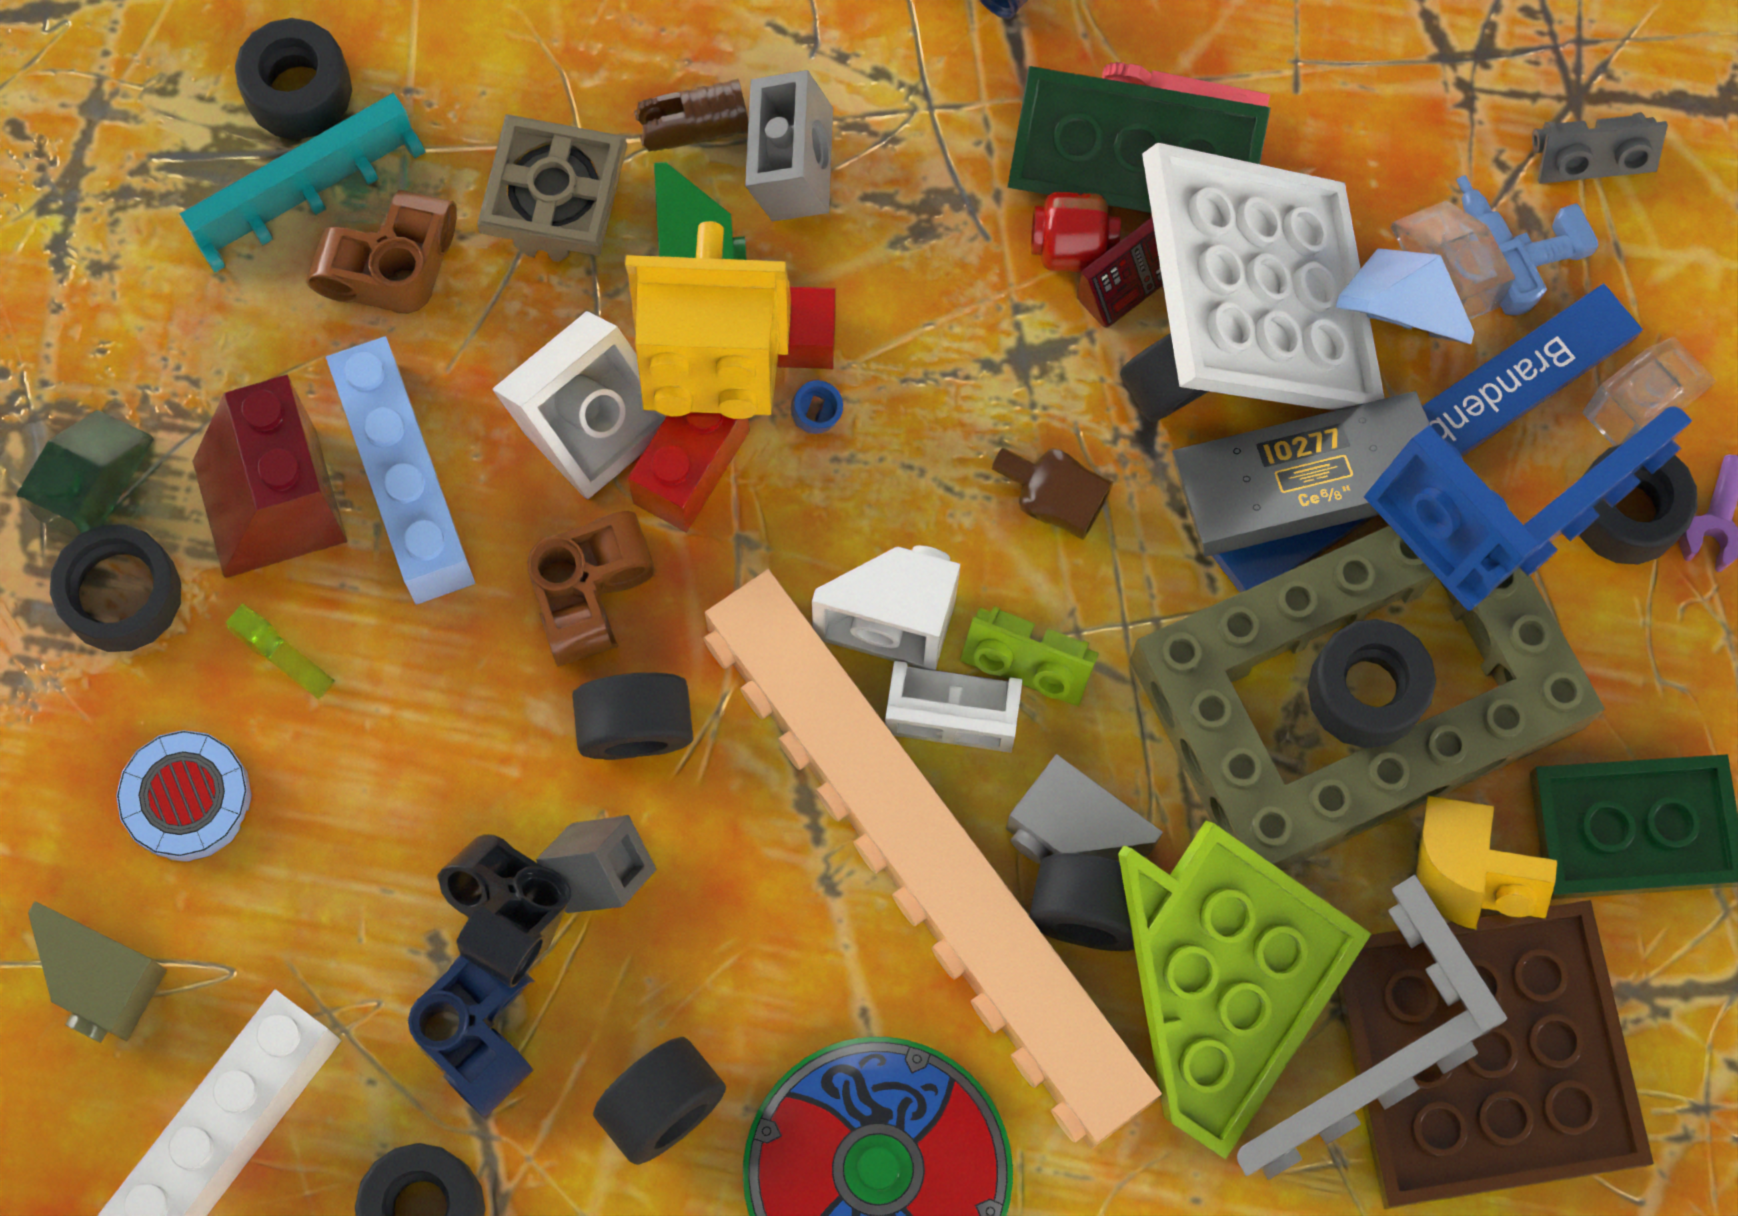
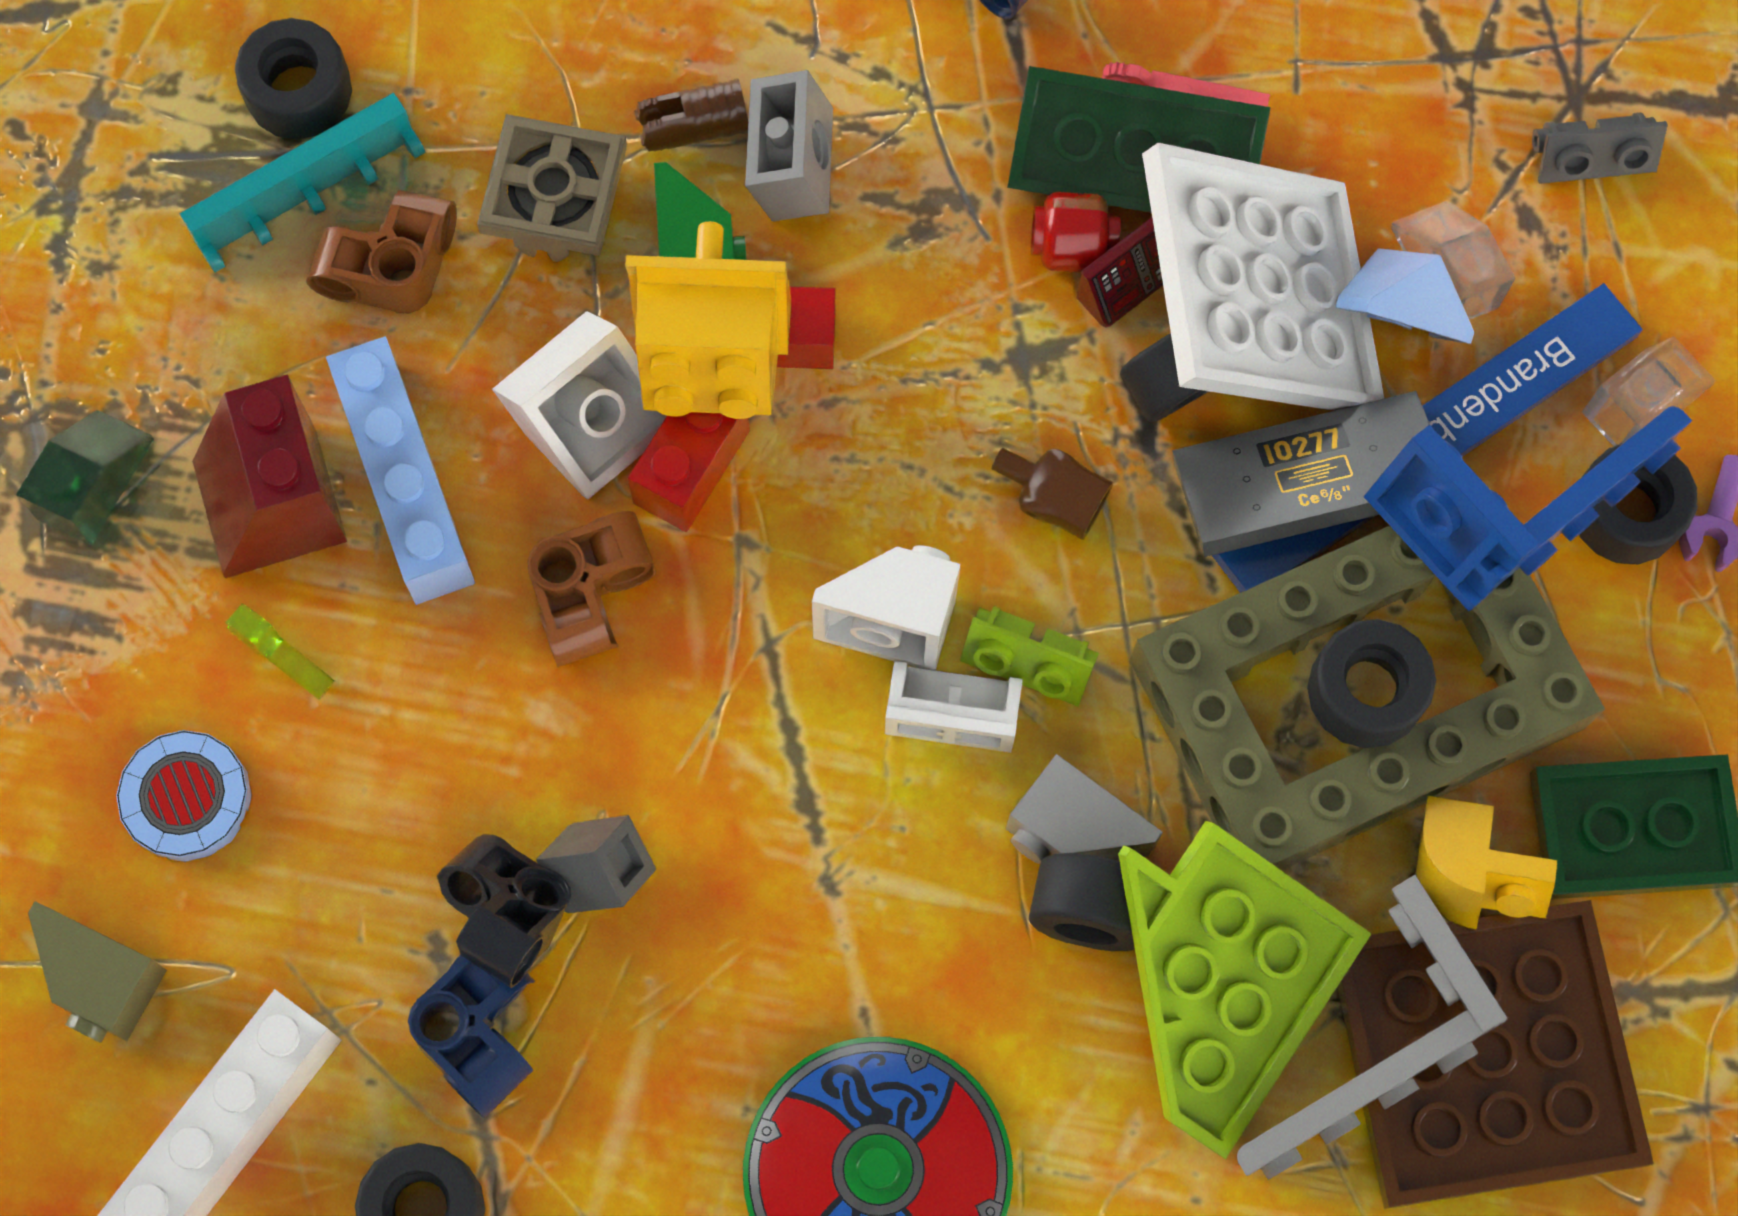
(87, 551): black tyre -> none
(632, 716): black tyre -> none
(659, 1100): black tyre -> none
(829, 412): blue hinge -> none
(930, 860): light nougat brick -> none
(1572, 241): medium blue piece -> none

